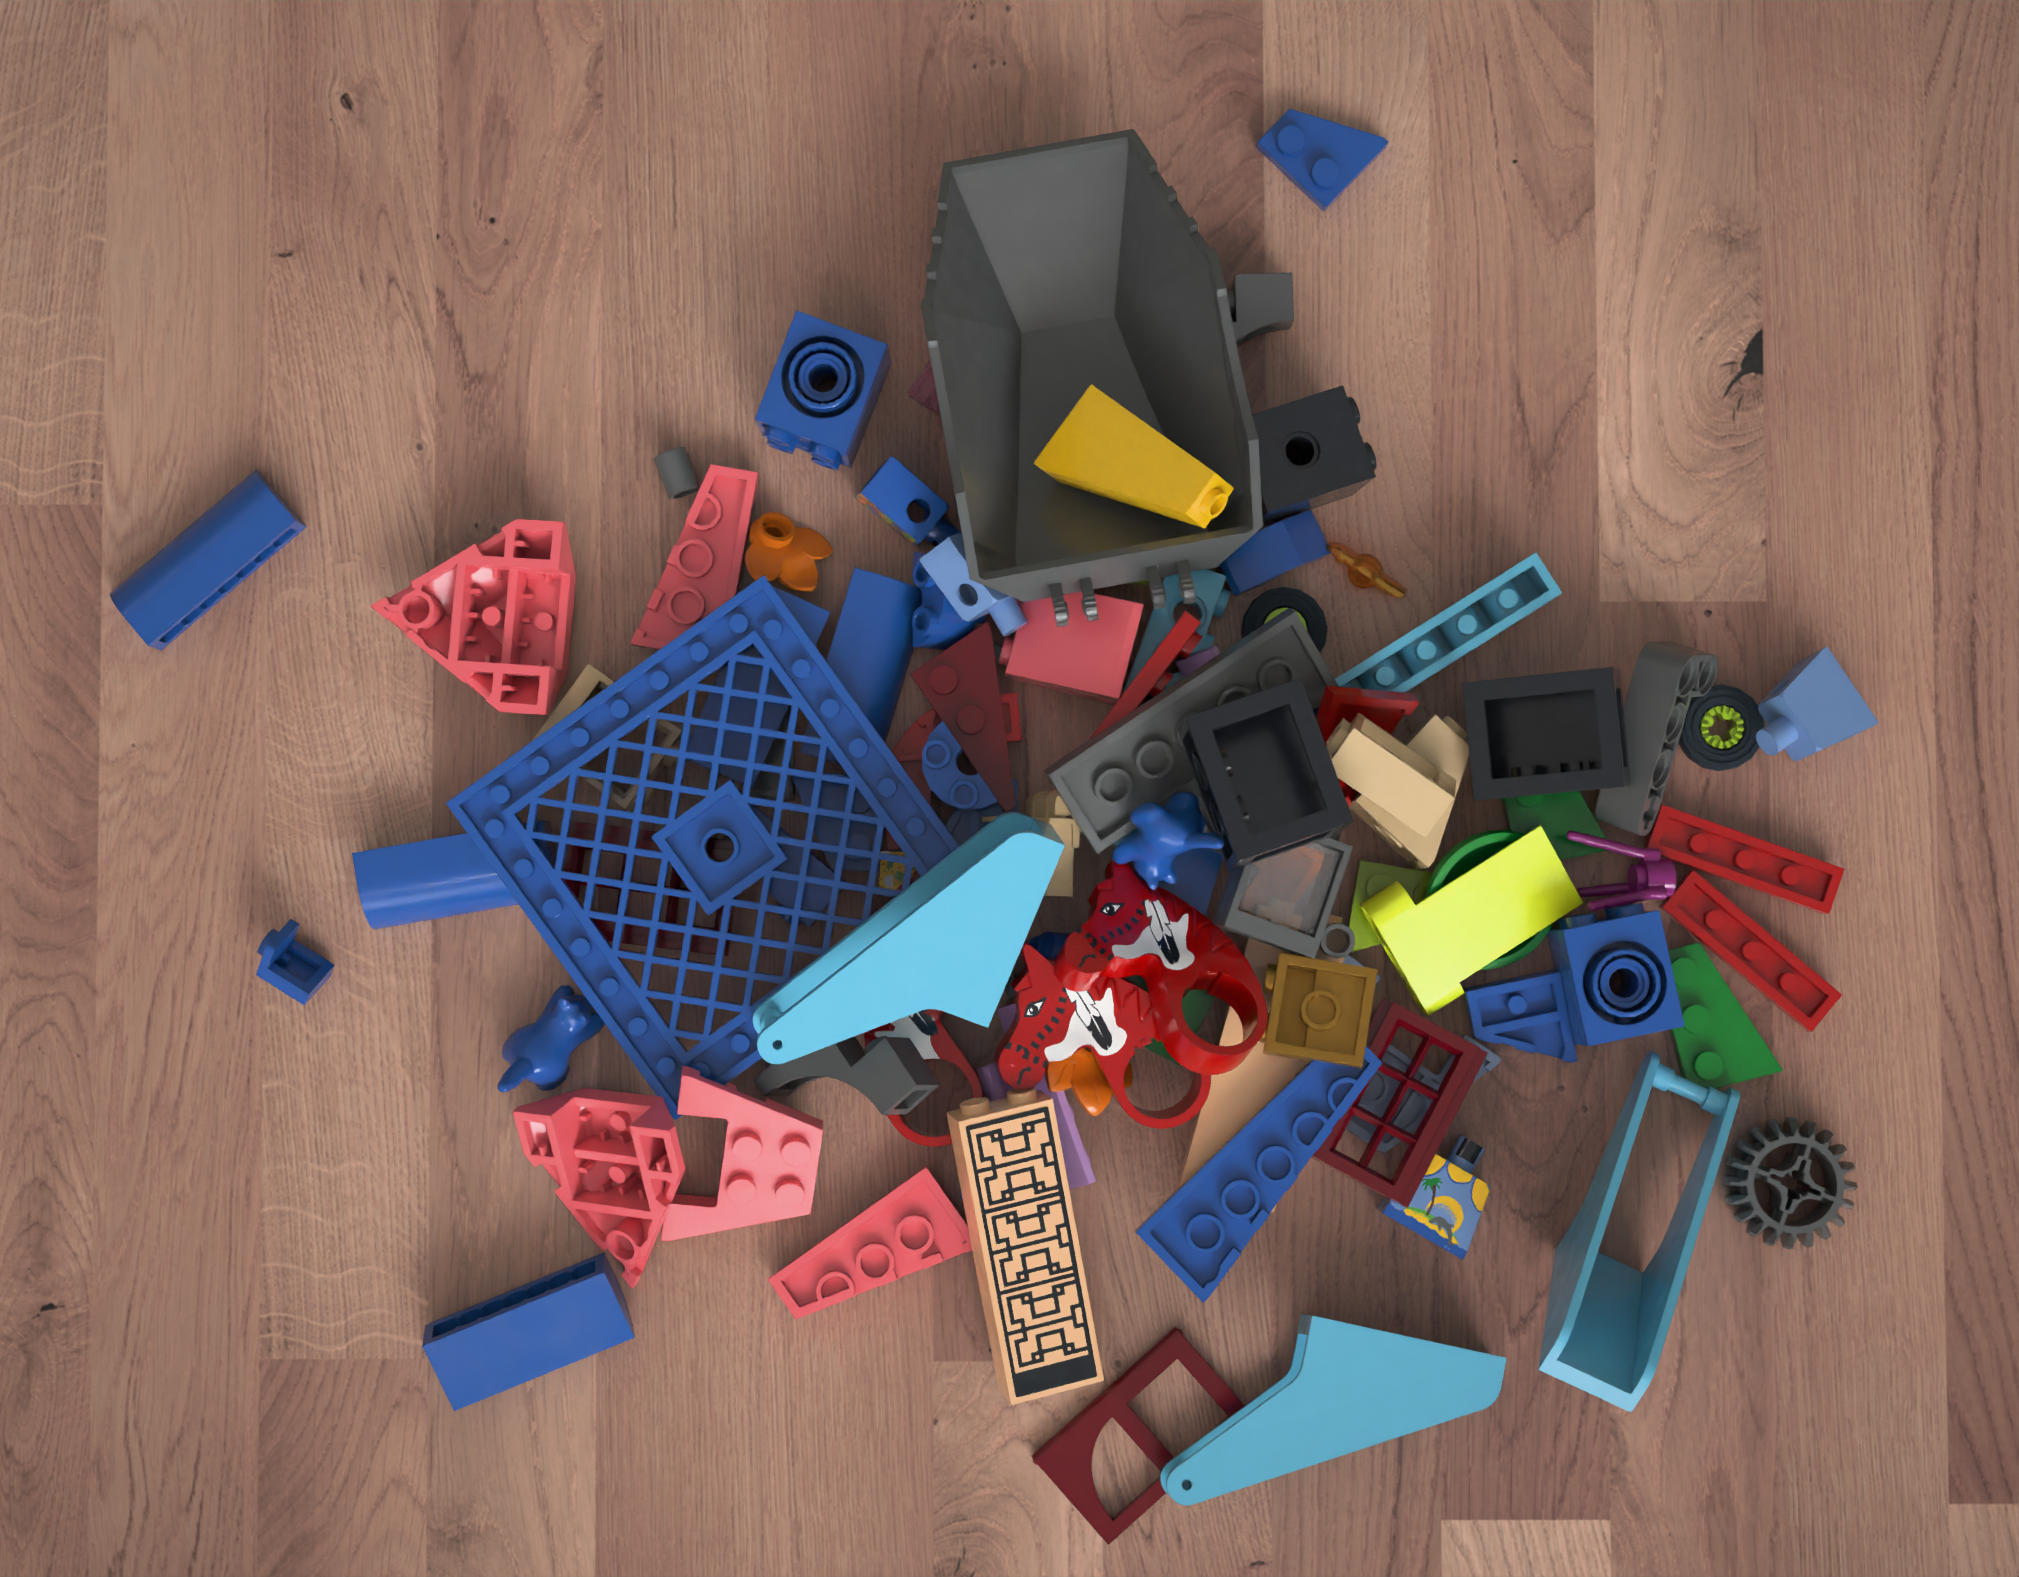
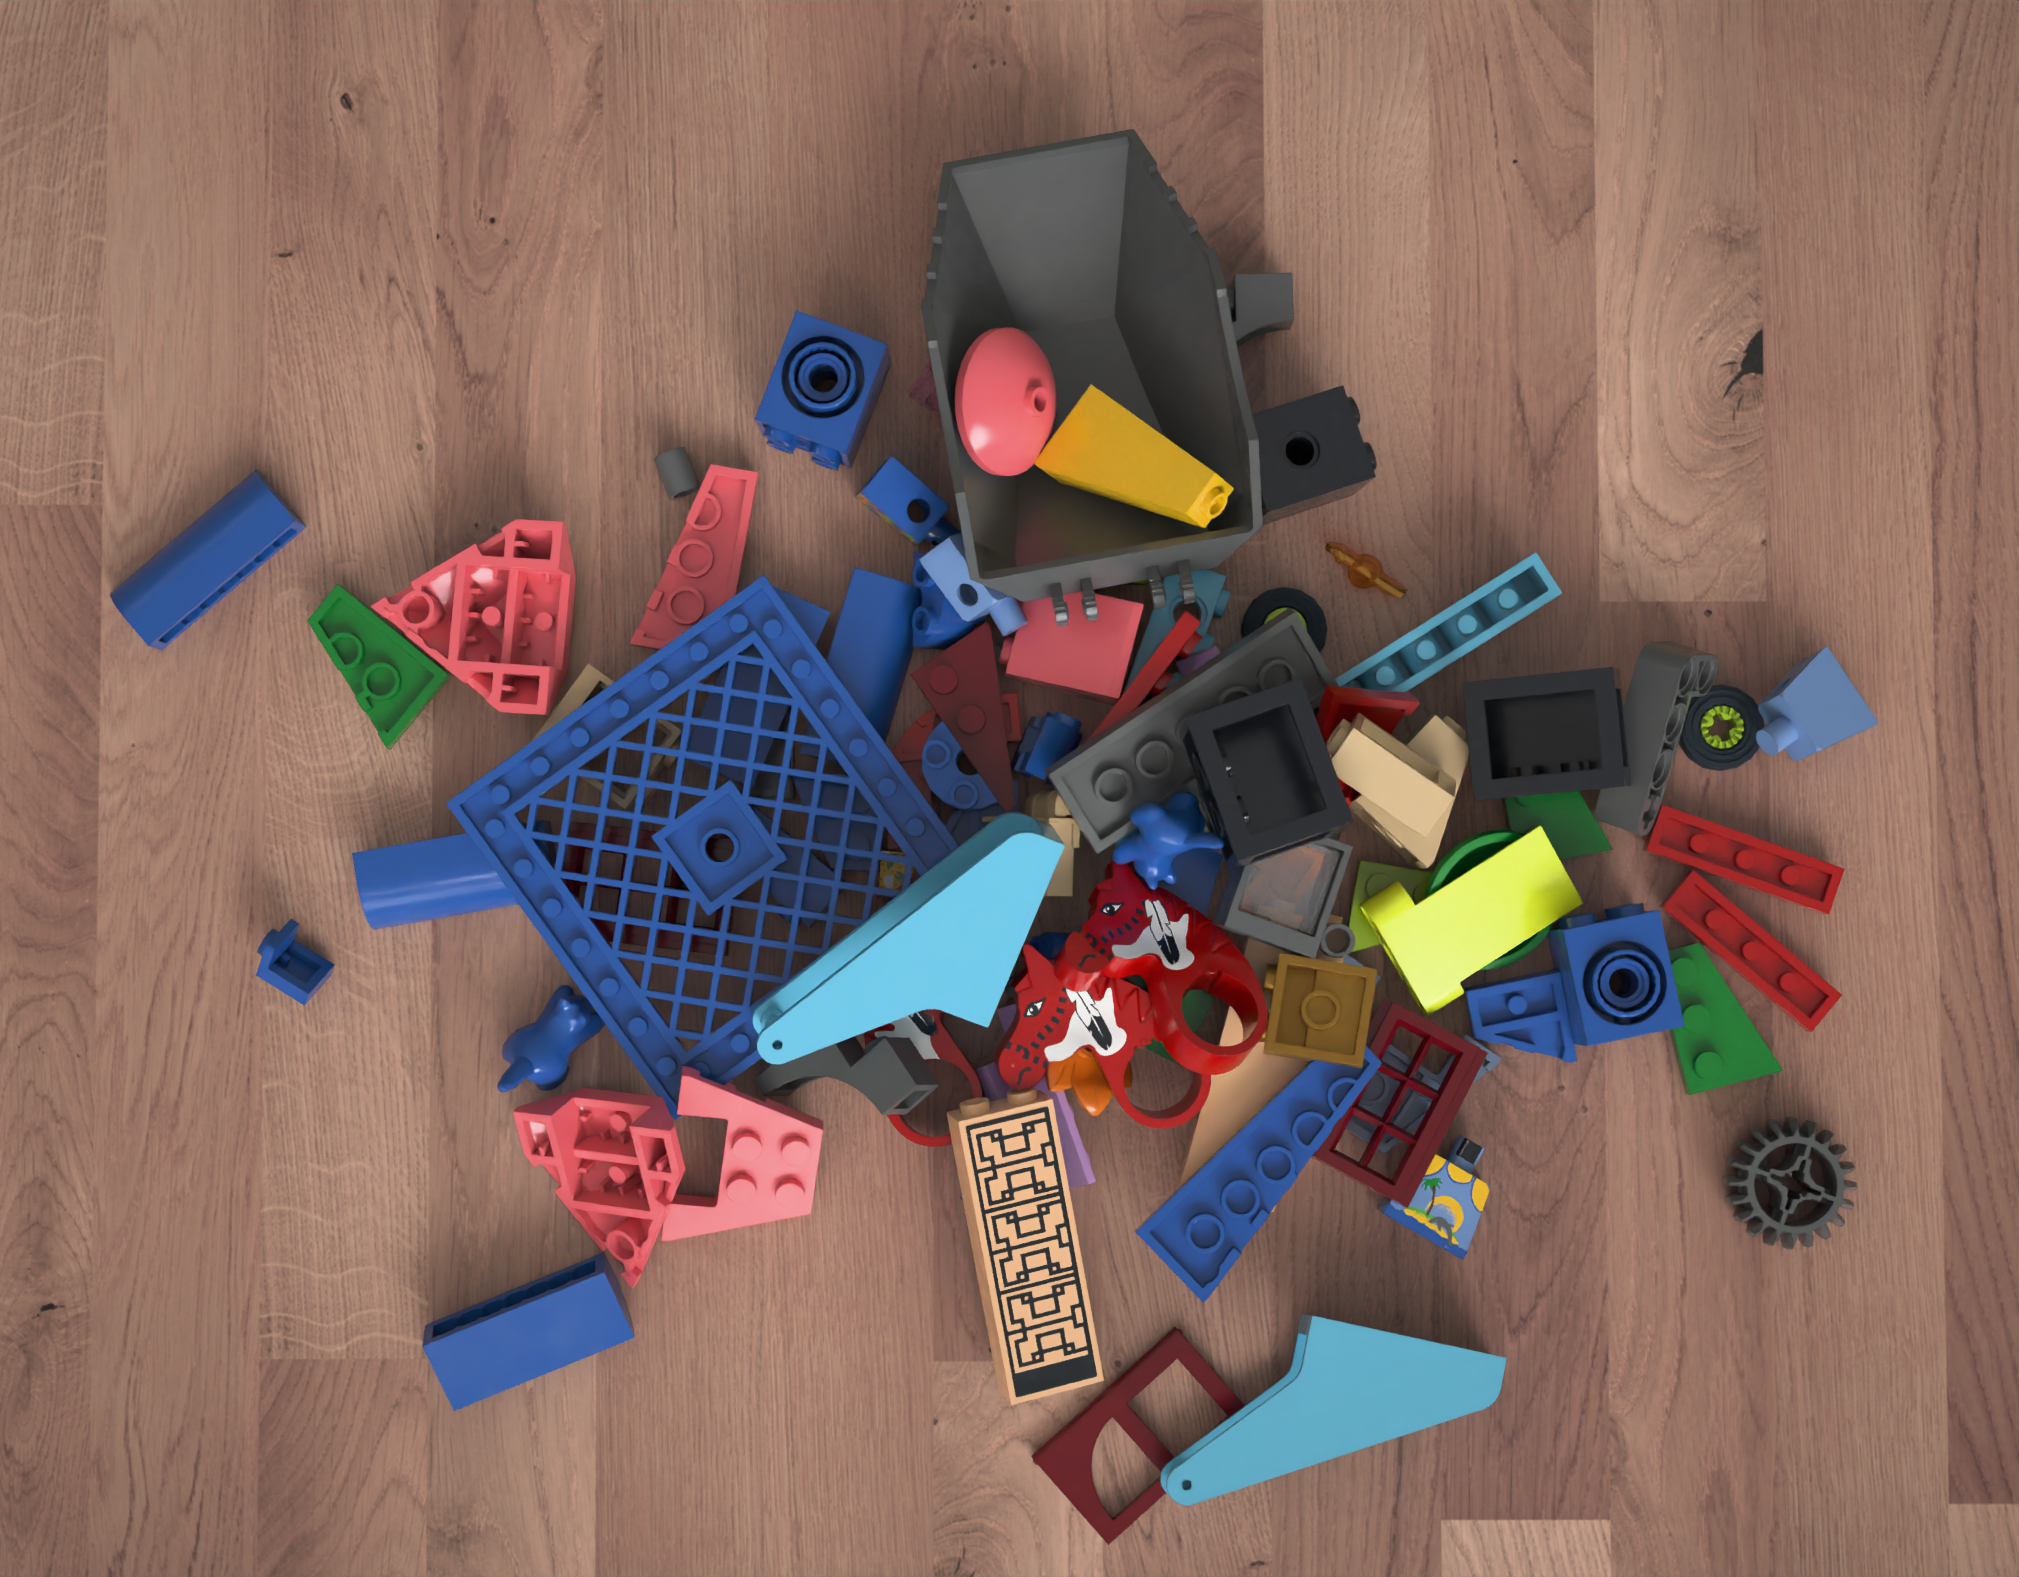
(380, 665): none -> green wing
(785, 552): orange plate -> none
(888, 1240): coral wing -> none
(1005, 401): none -> coral dish
(1045, 743): none -> blue cylinder
(1275, 552): blue slope -> none
(1319, 154): blue wing -> none
(1602, 1315): medium azure piece -> none
(1646, 880): magenta plant -> none

